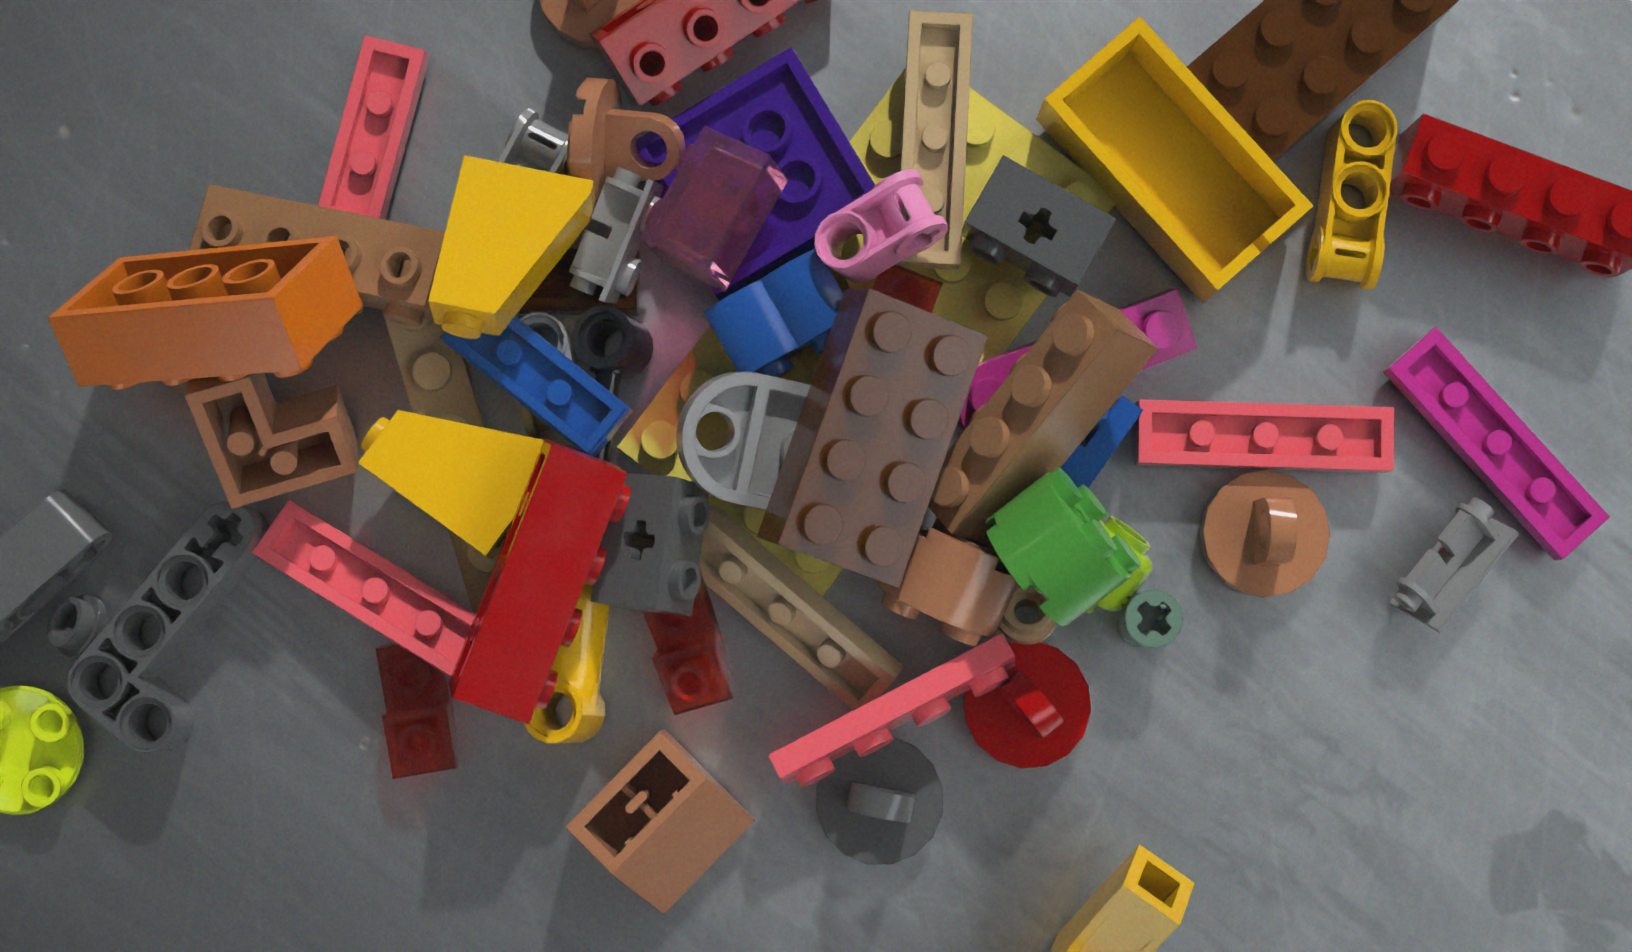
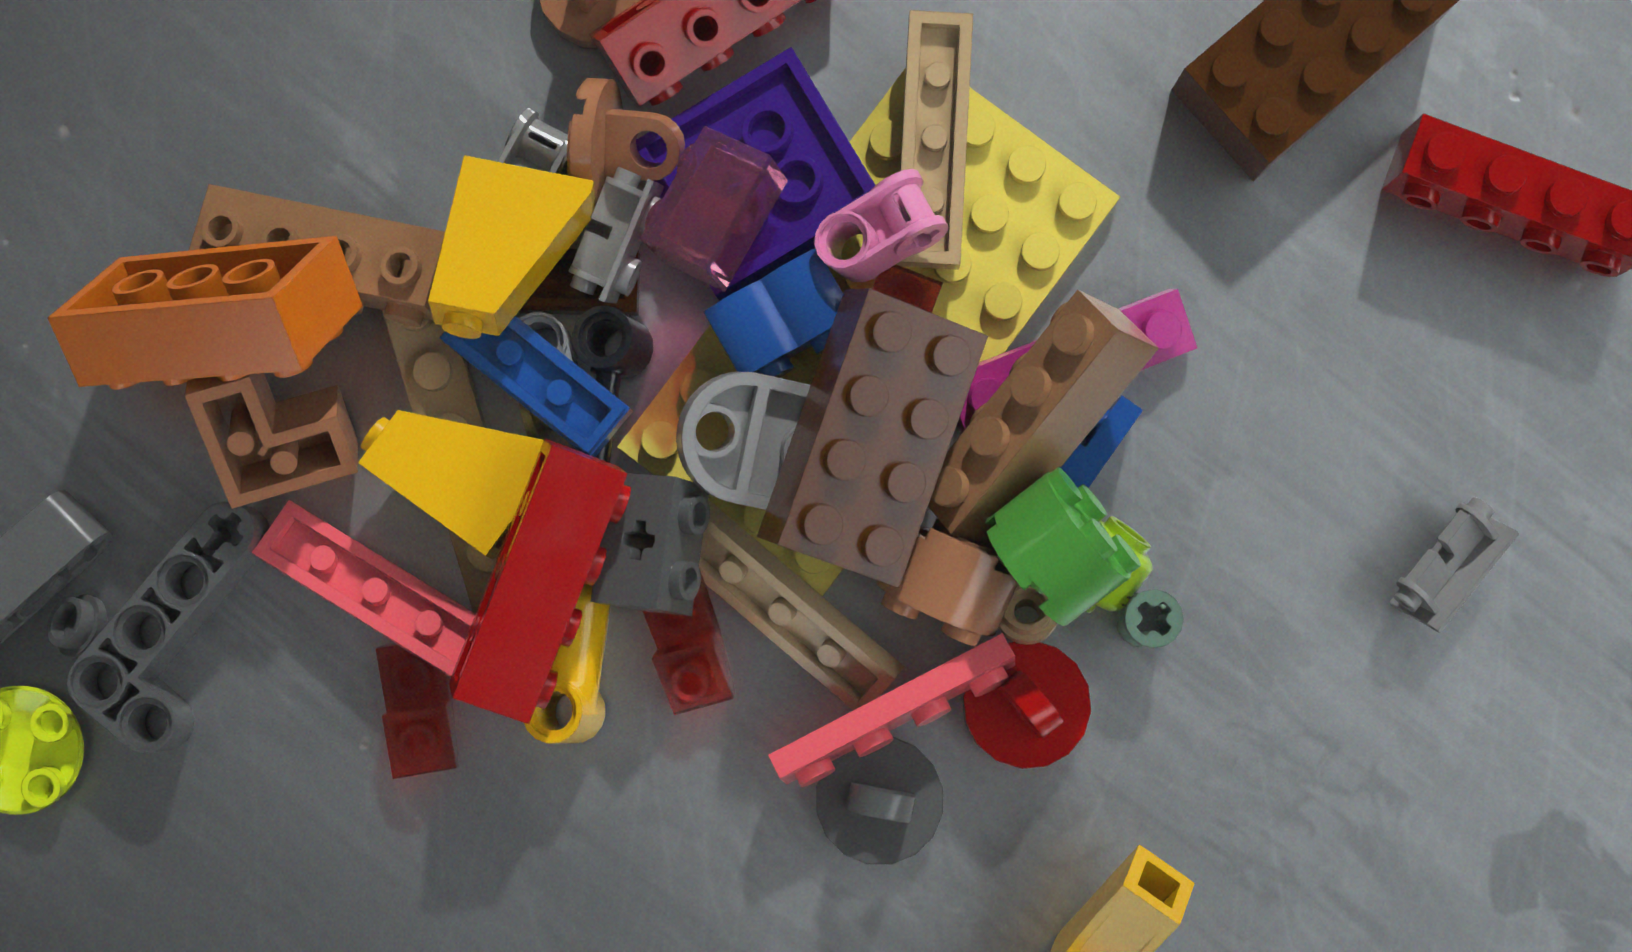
(374, 128): coral plate -> none
(660, 822): nougat slope -> none
(1011, 204): dark grey brick -> none
(1172, 159): yellow piece -> none
(1264, 533): nougat tile -> none
(1265, 436): coral plate -> none
(1346, 239): yellow piece -> none
(1496, 444): dark pink plate -> none

